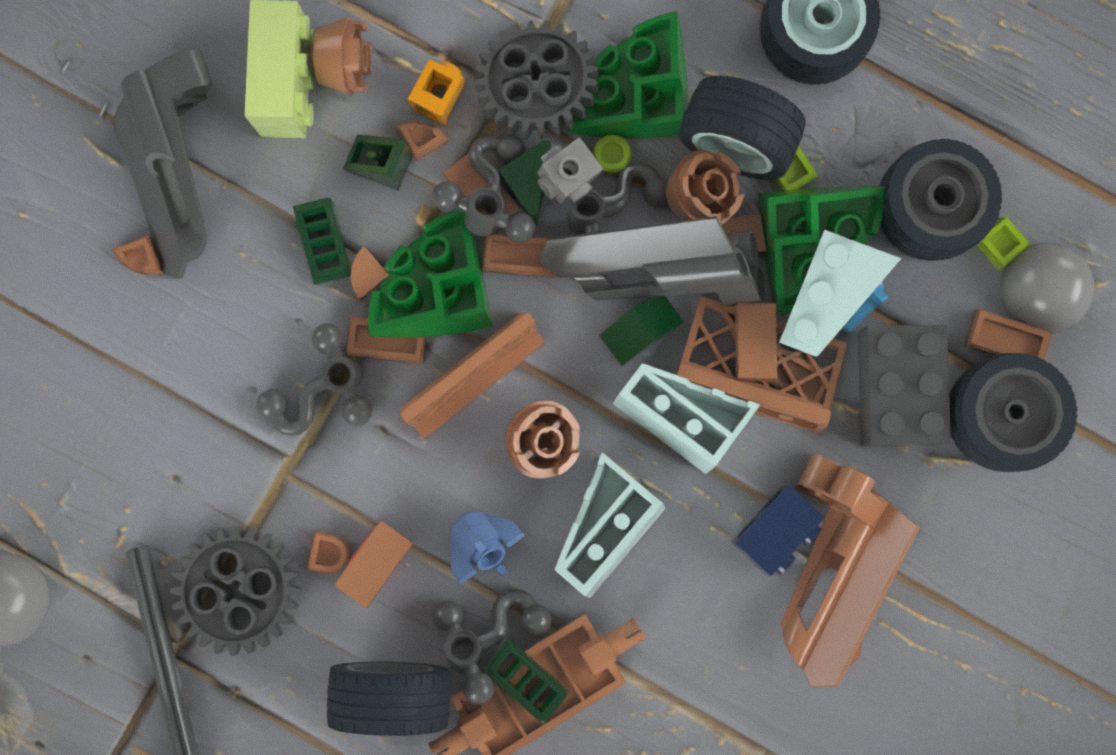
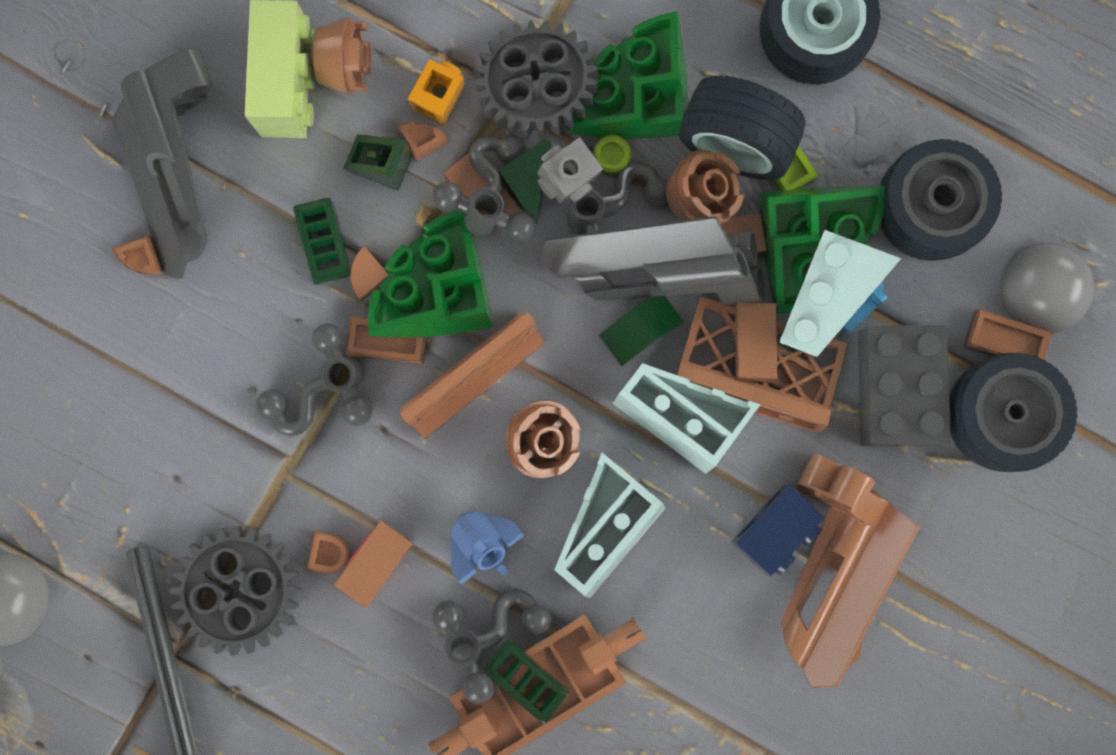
(388, 698): black wheel -> none
(514, 258): nougat tile -> none
(1003, 243): lime tile -> none

